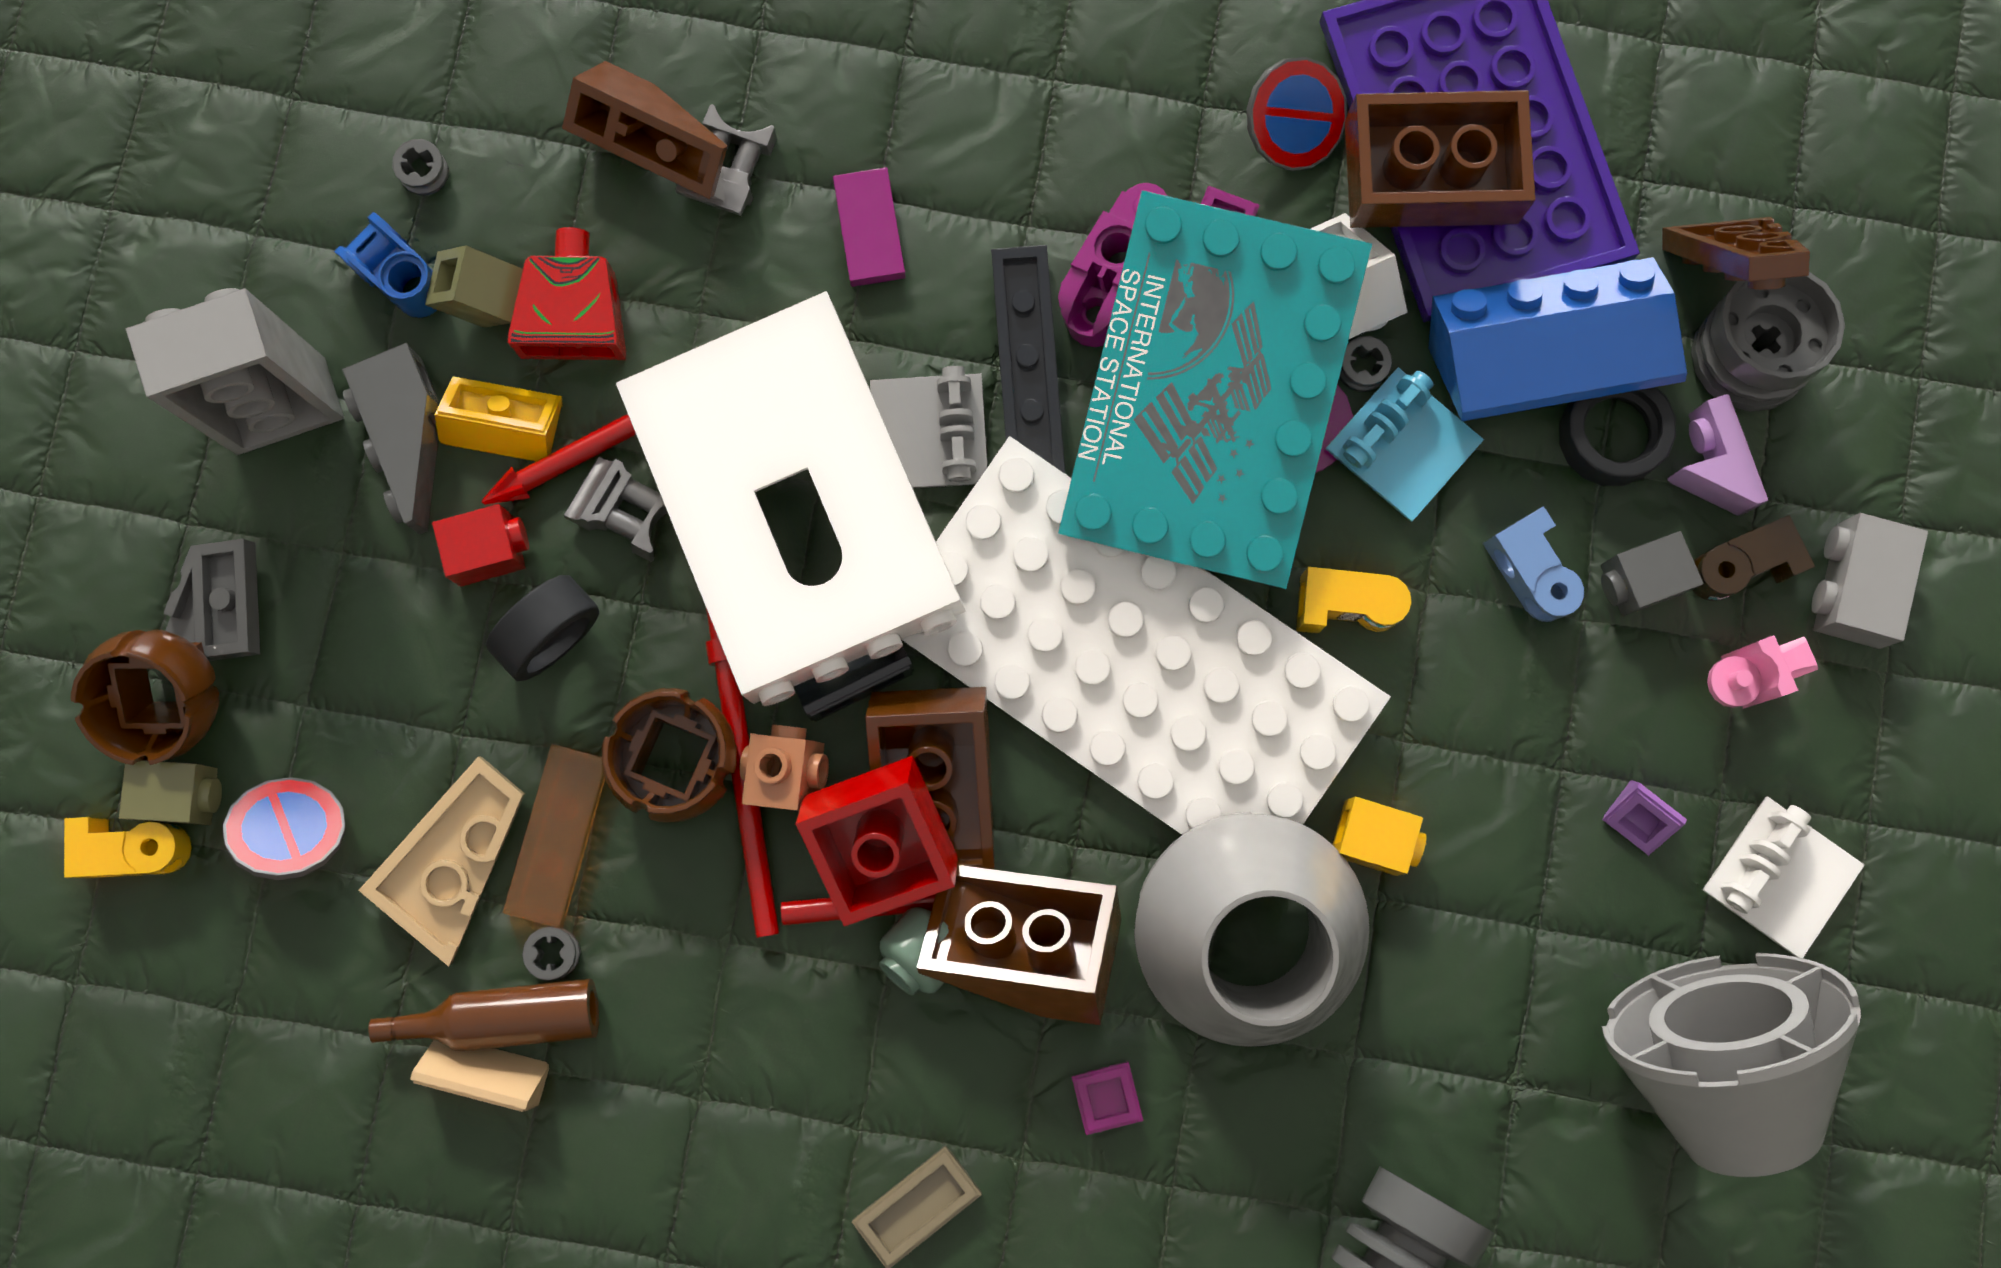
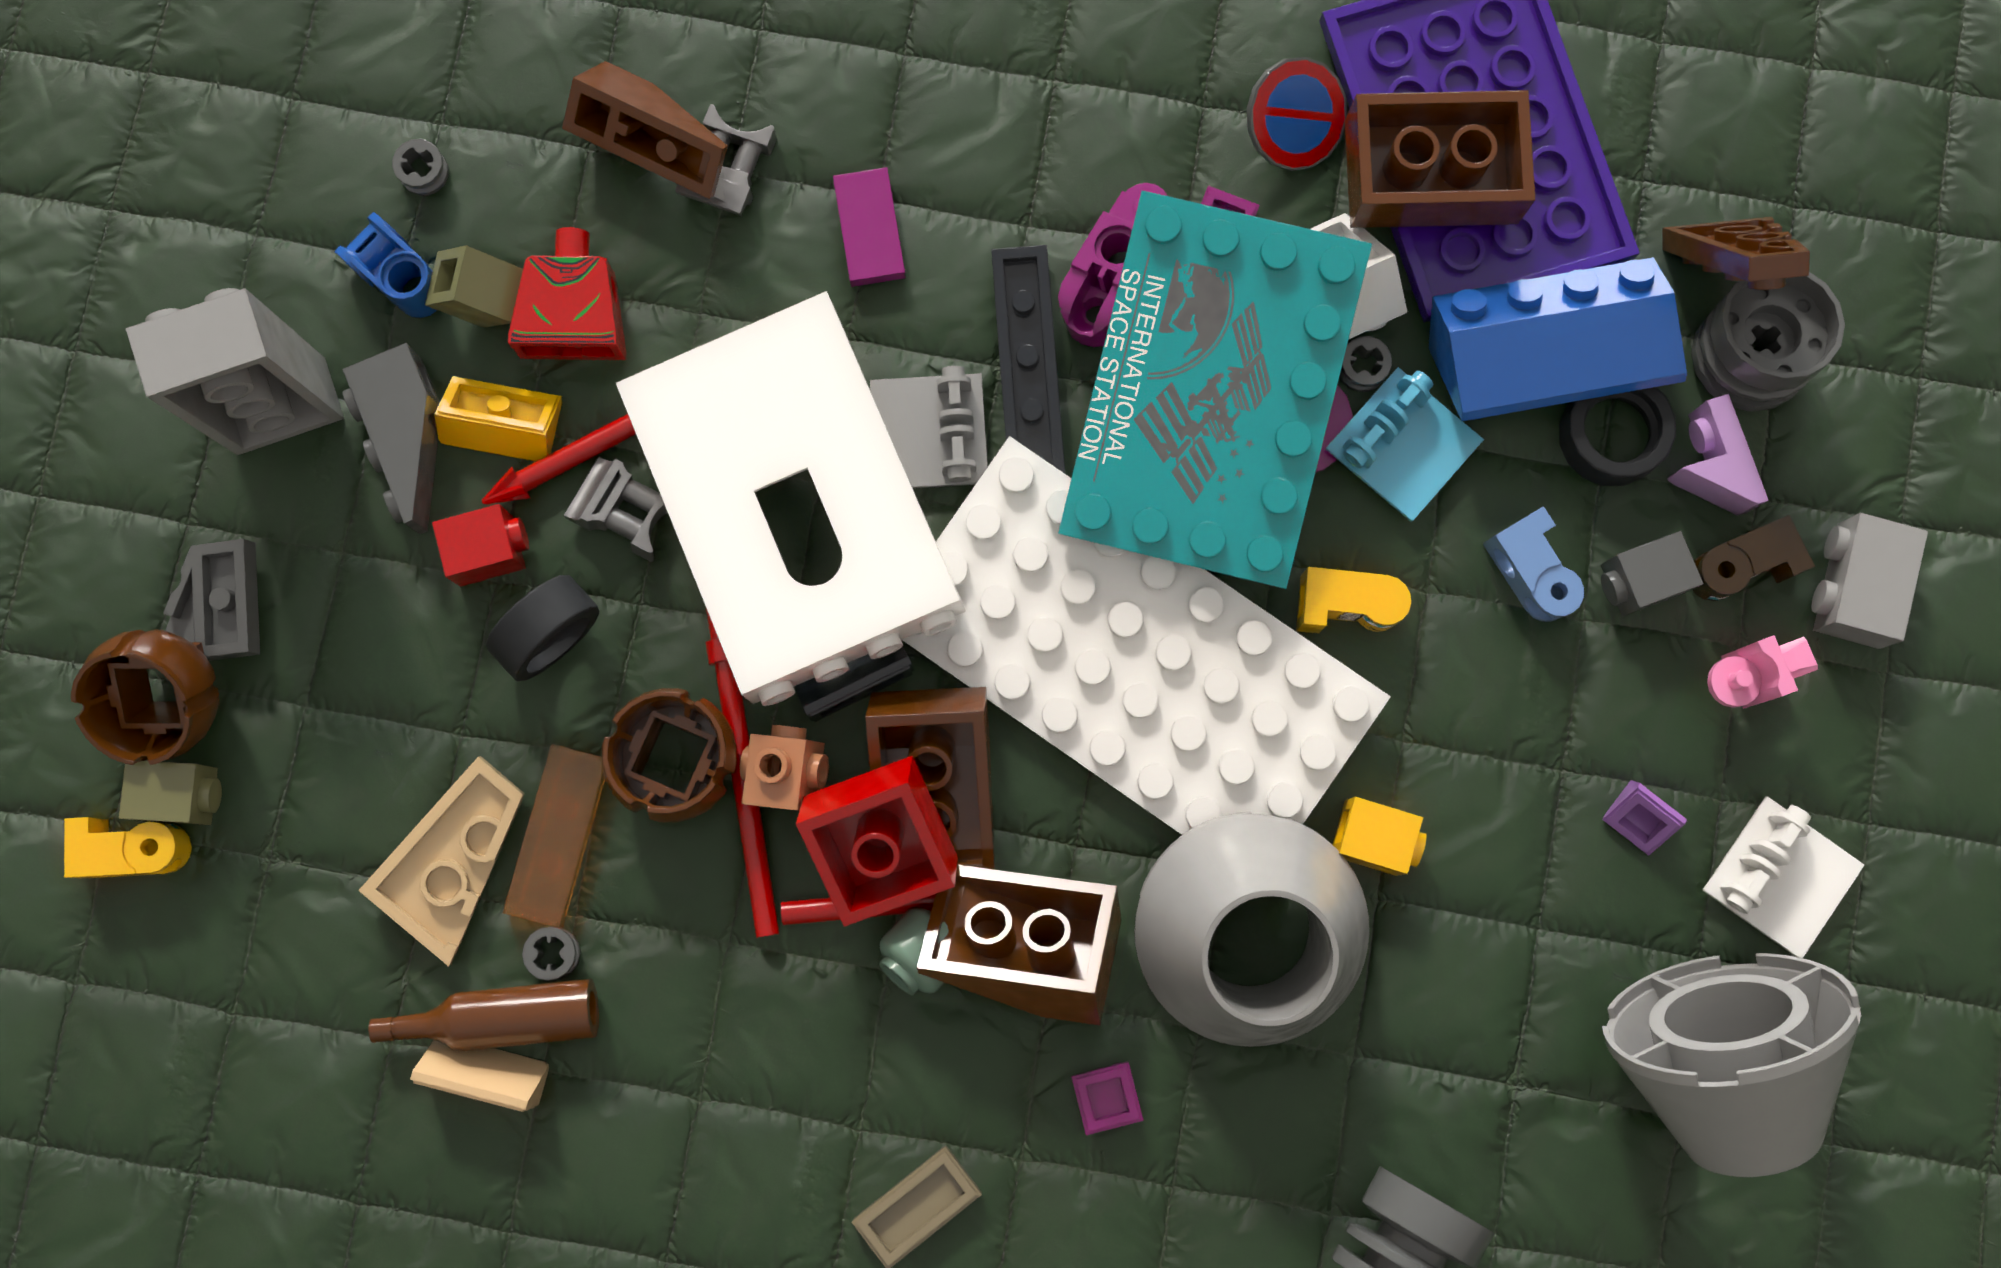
(284, 828): piece -> none

